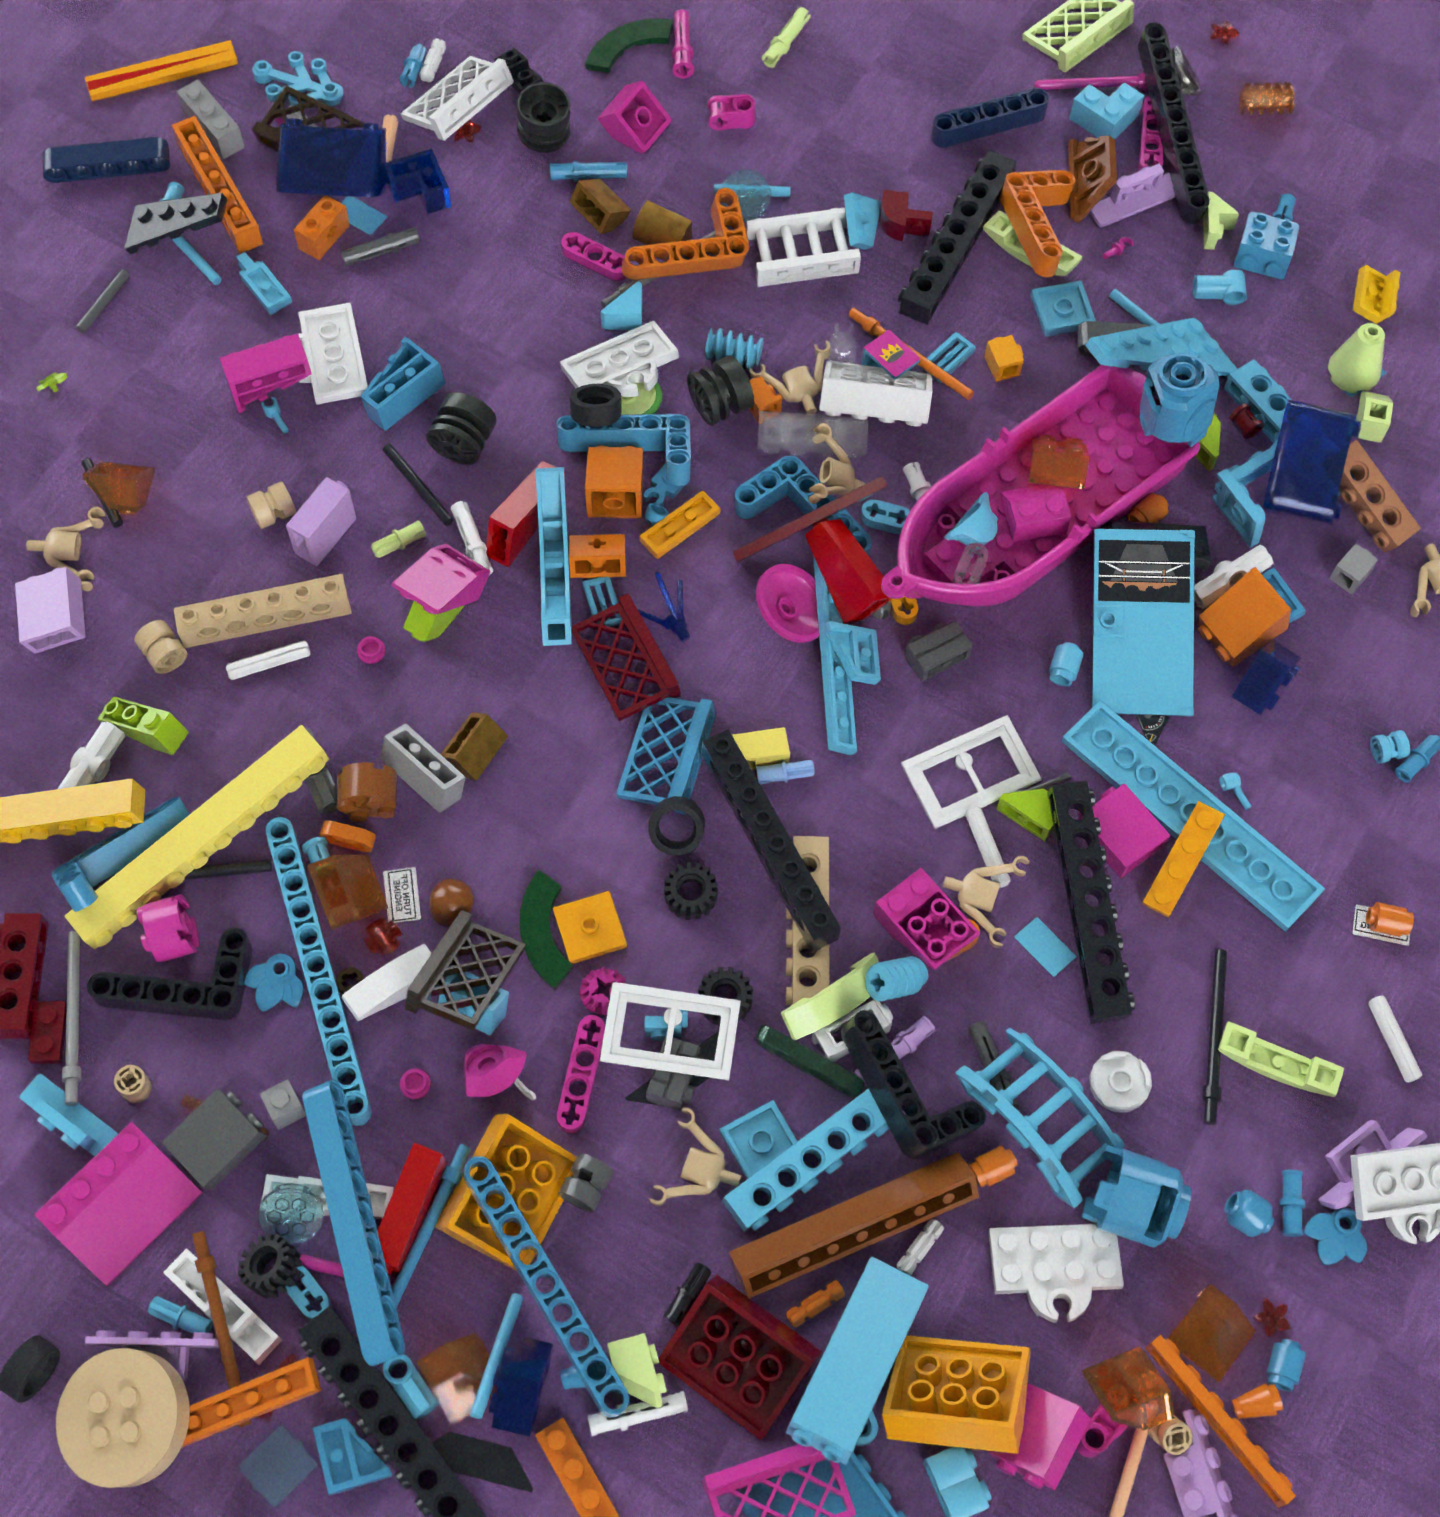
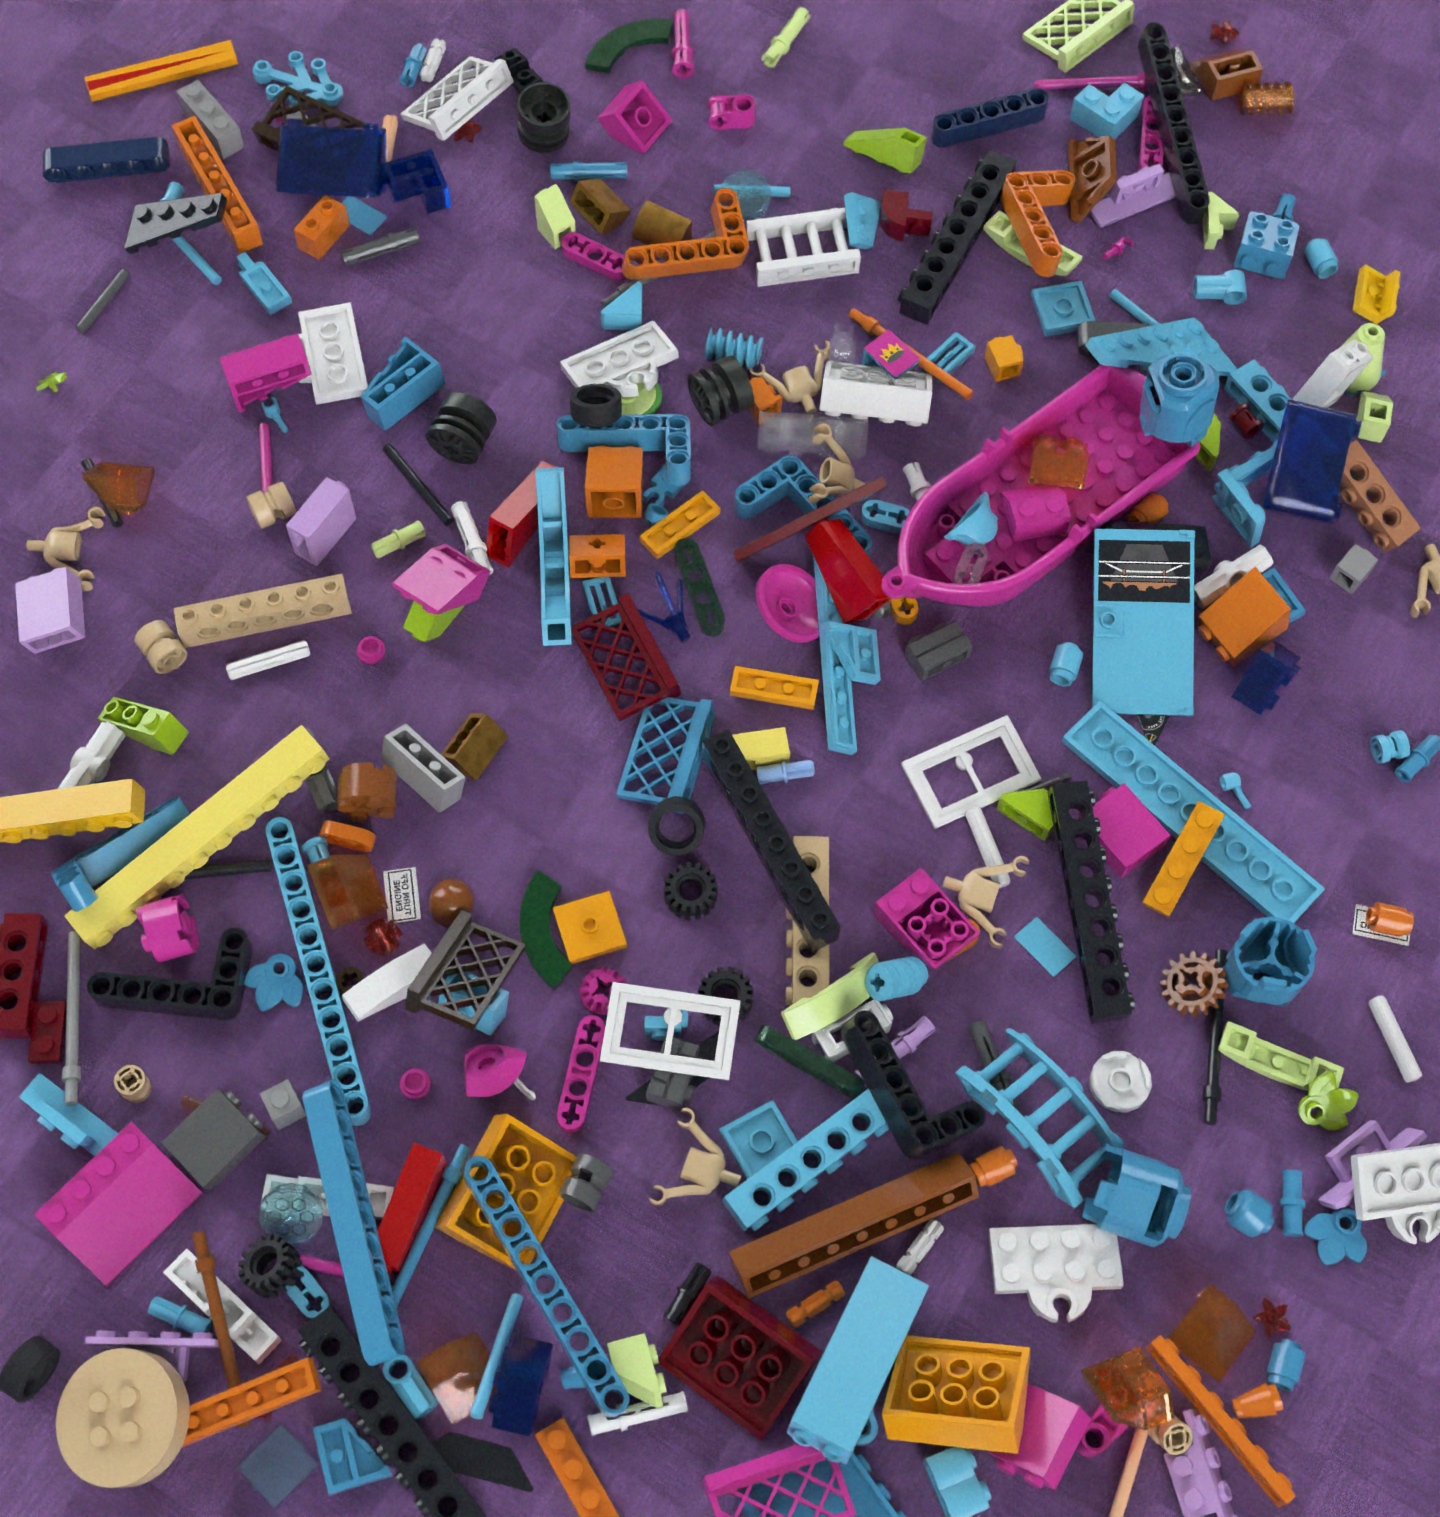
(265, 456): none -> dark pink bar
(553, 215): none -> yellowish green slope
(698, 587): none -> clear green beam
(774, 687): none -> light orange plate
(894, 147): none -> lime slope
(1188, 996): none -> gear
(1227, 72): none -> dark orange slope
(1273, 948): none -> dark azure piece
(1321, 258): none -> medium azure brick
(1331, 1101): none -> lime plate
(1335, 375): none -> white window

